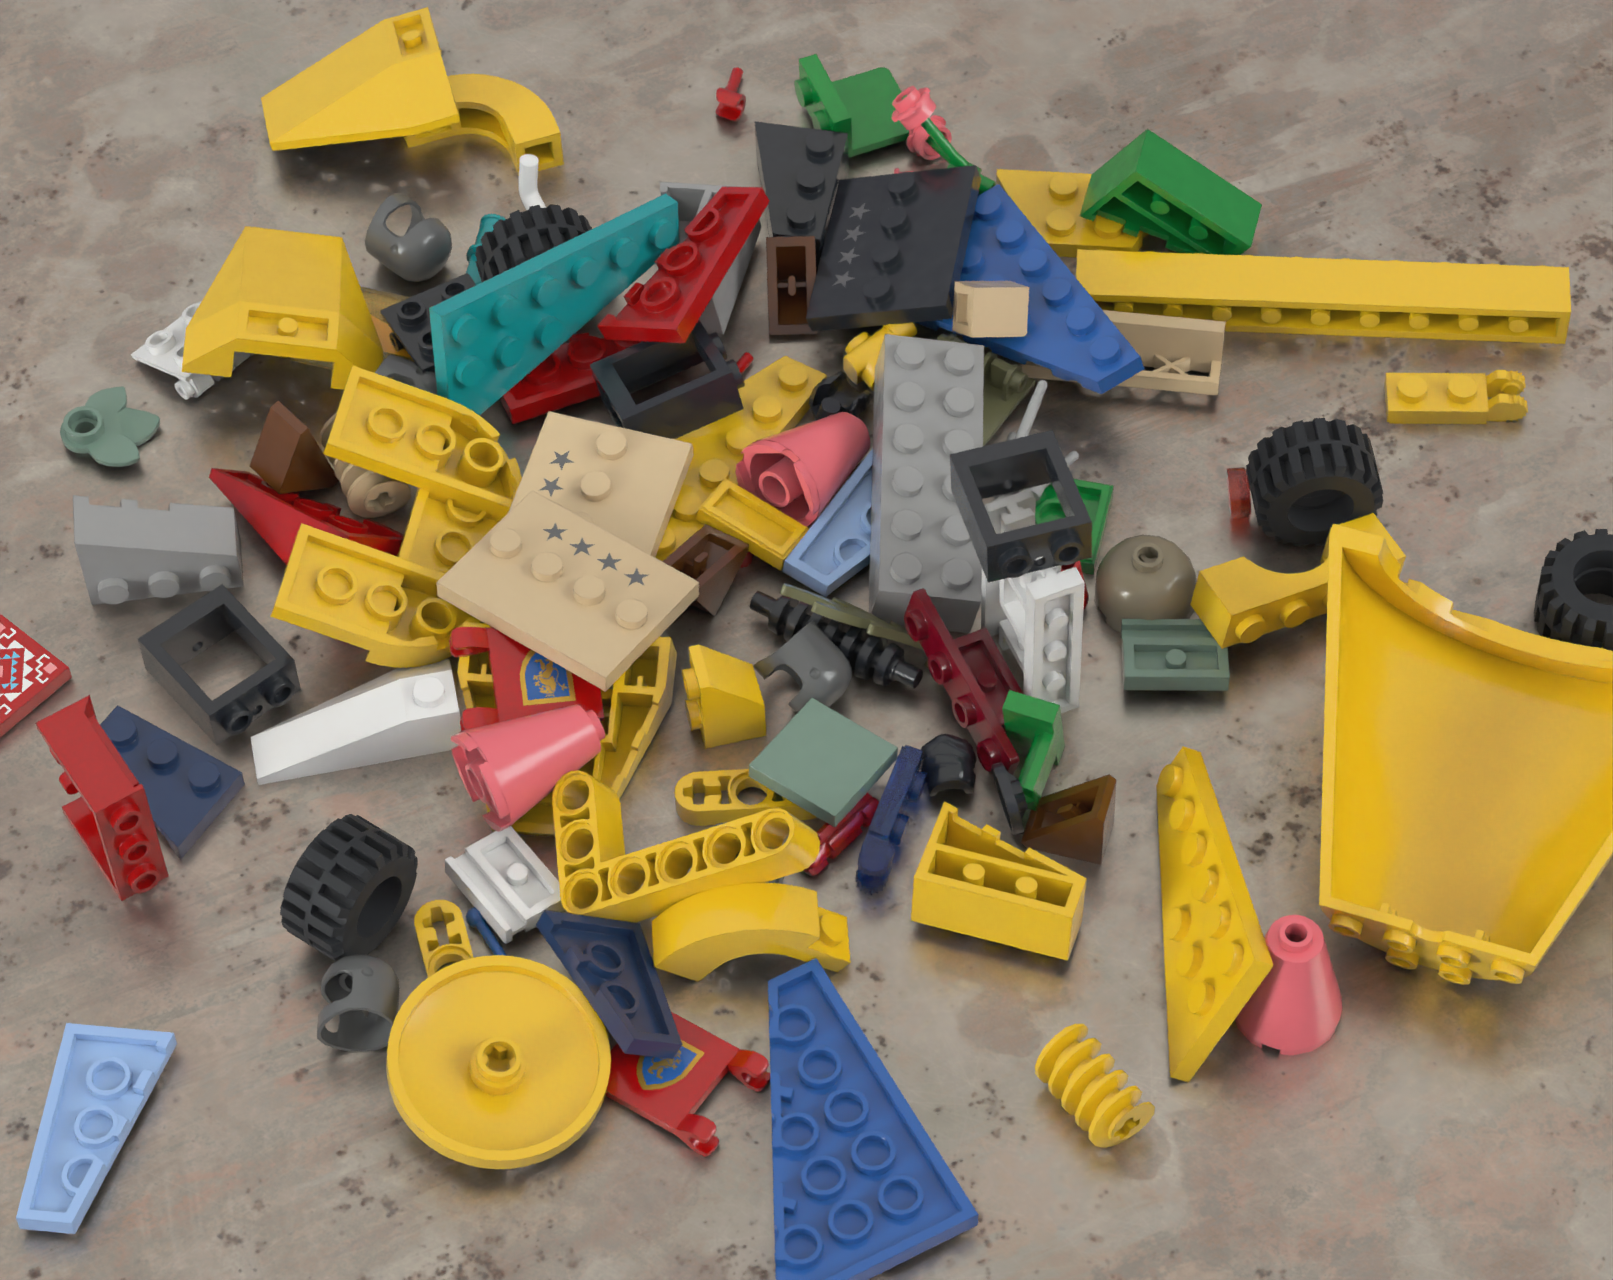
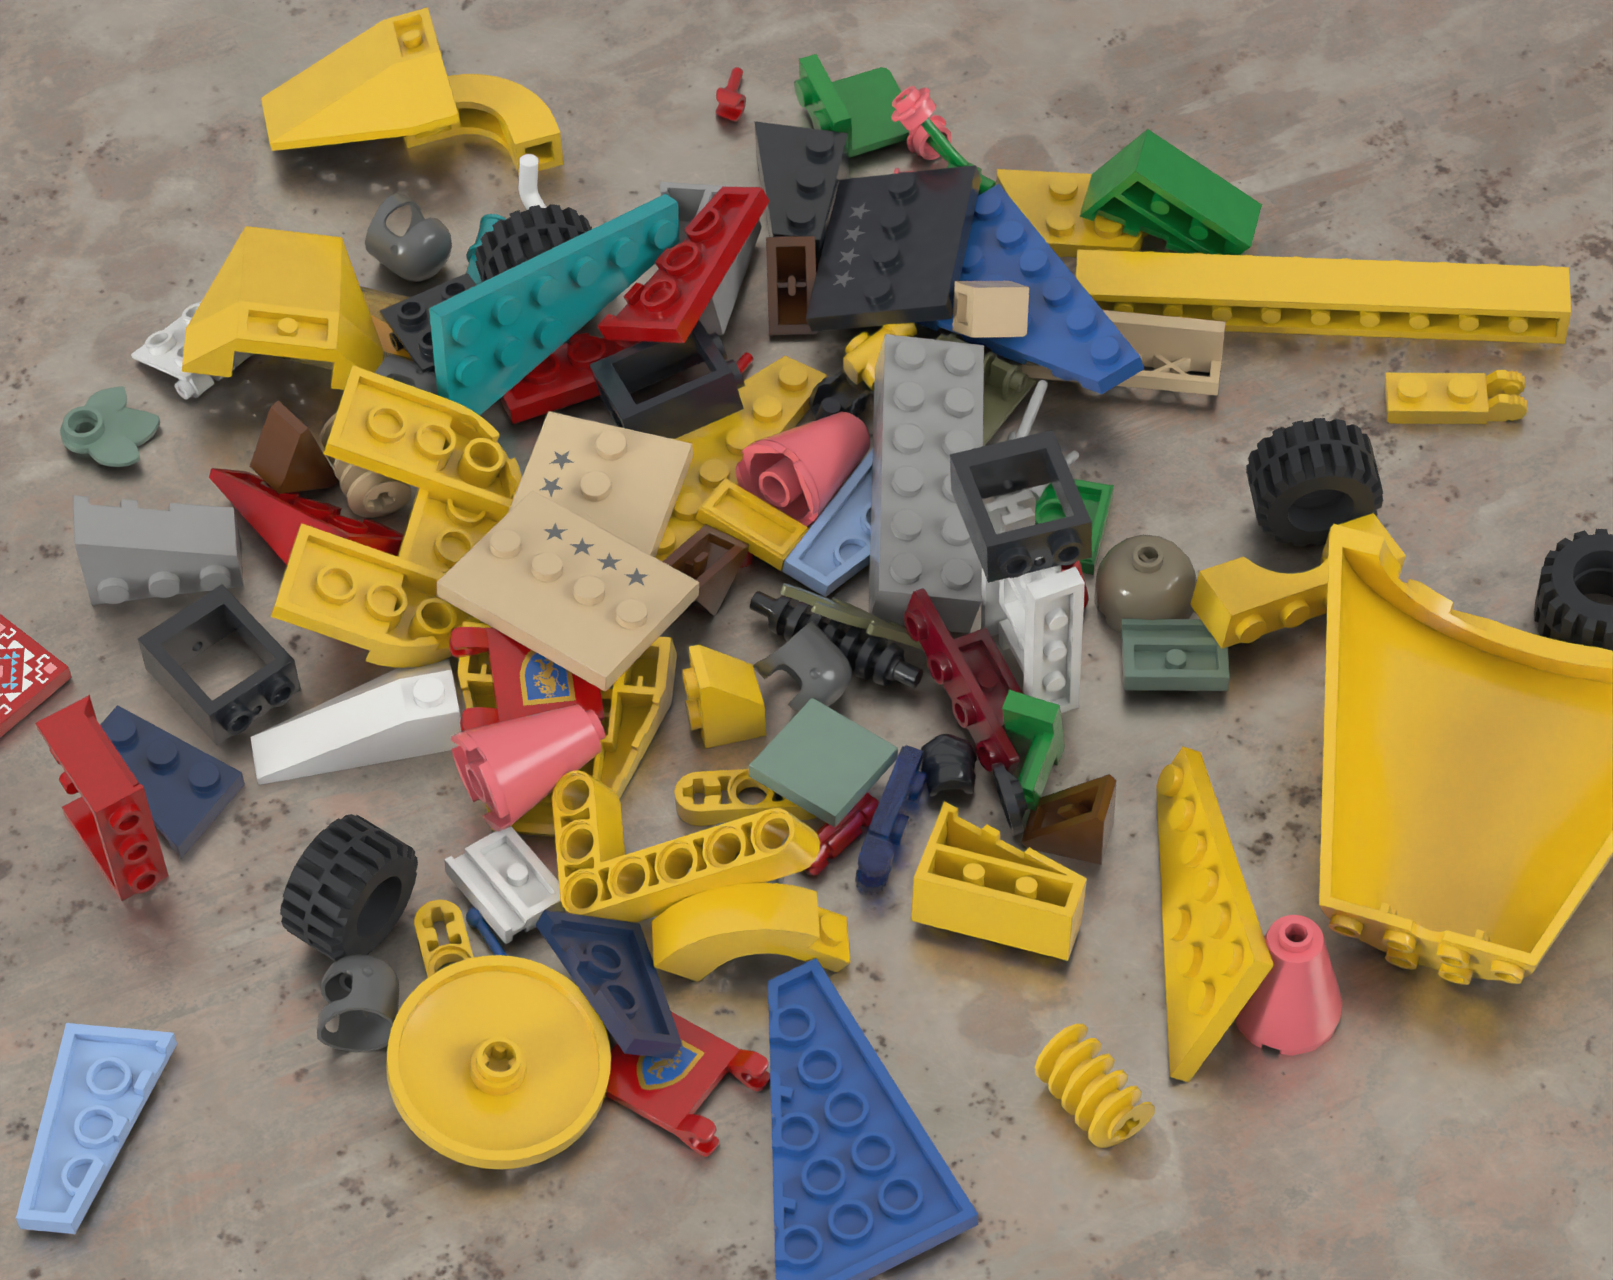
(1238, 492): clear red tile -> none

